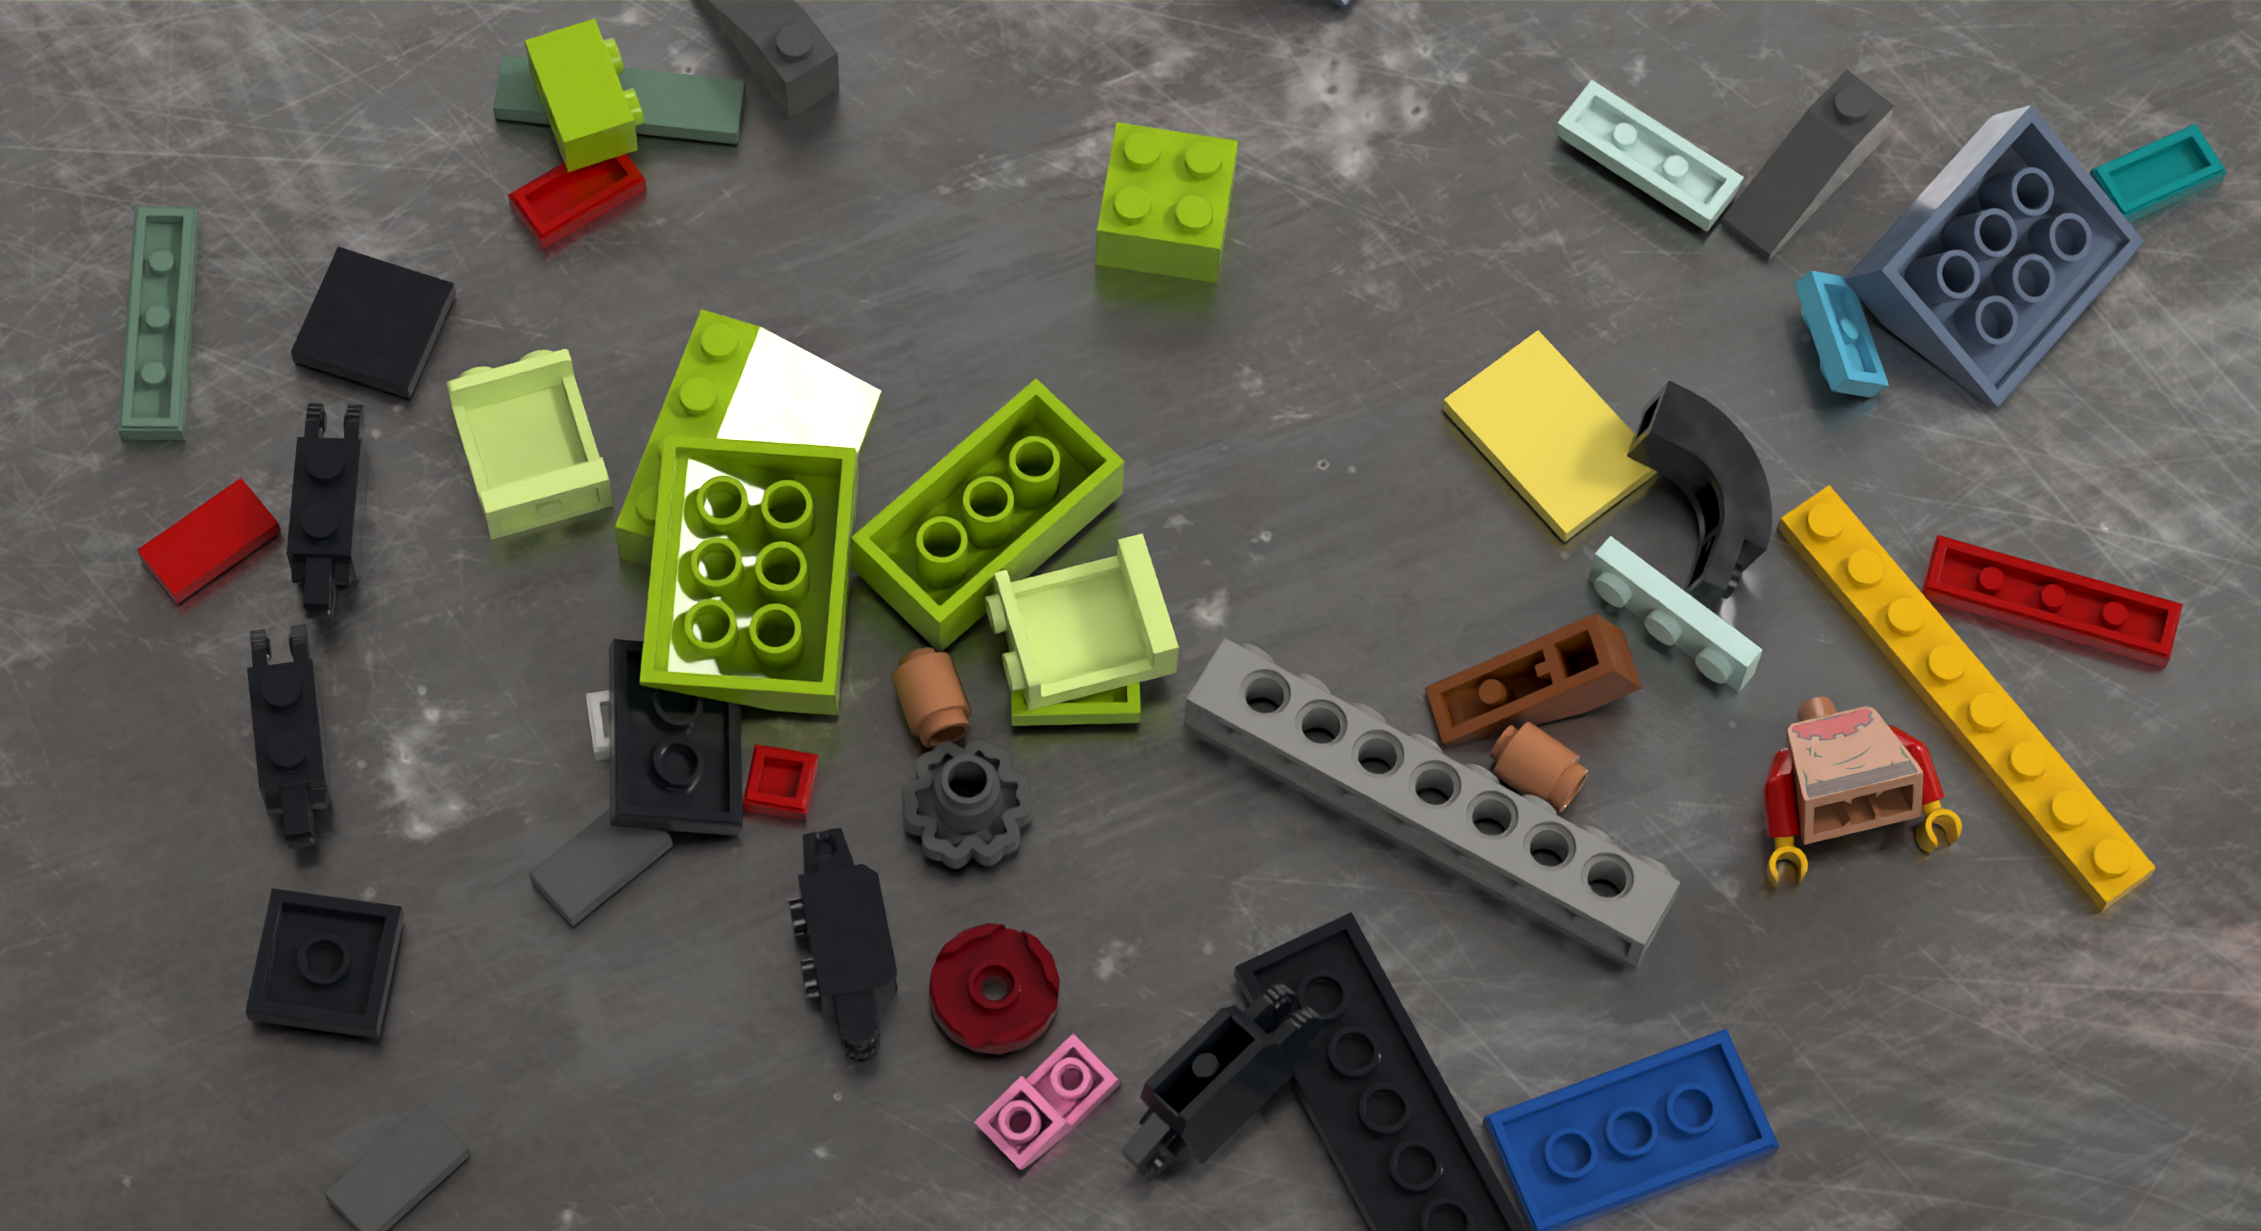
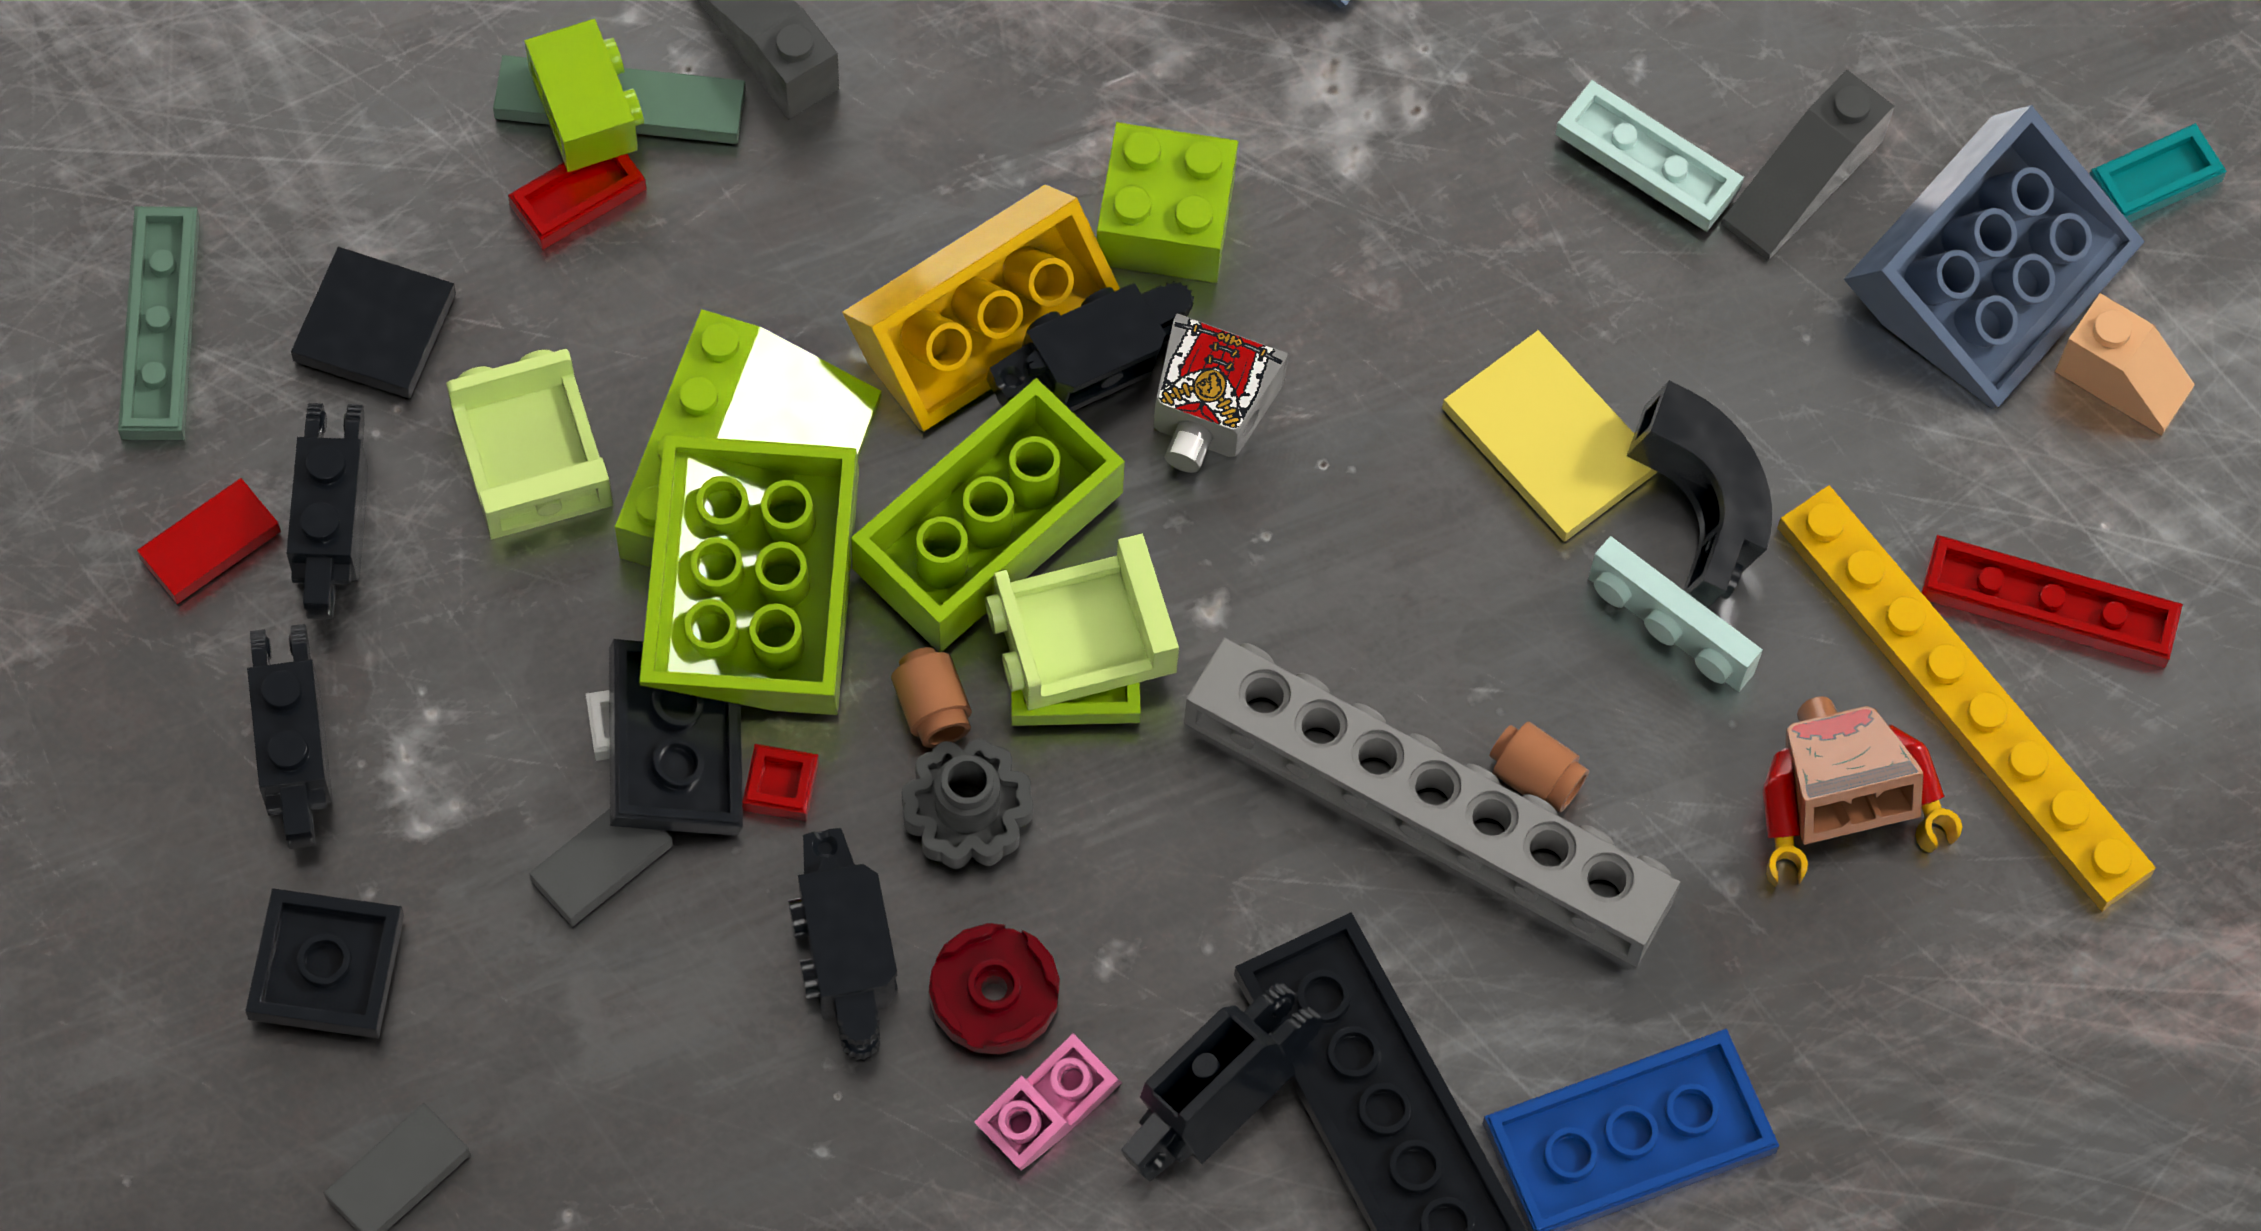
(972, 302): none -> yellow slope
(1093, 347): none -> black hinge
(1213, 391): none -> torso
(1536, 682): dark orange slope -> none
(1840, 335): medium azure plate -> none
(2126, 365): none -> light nougat slope

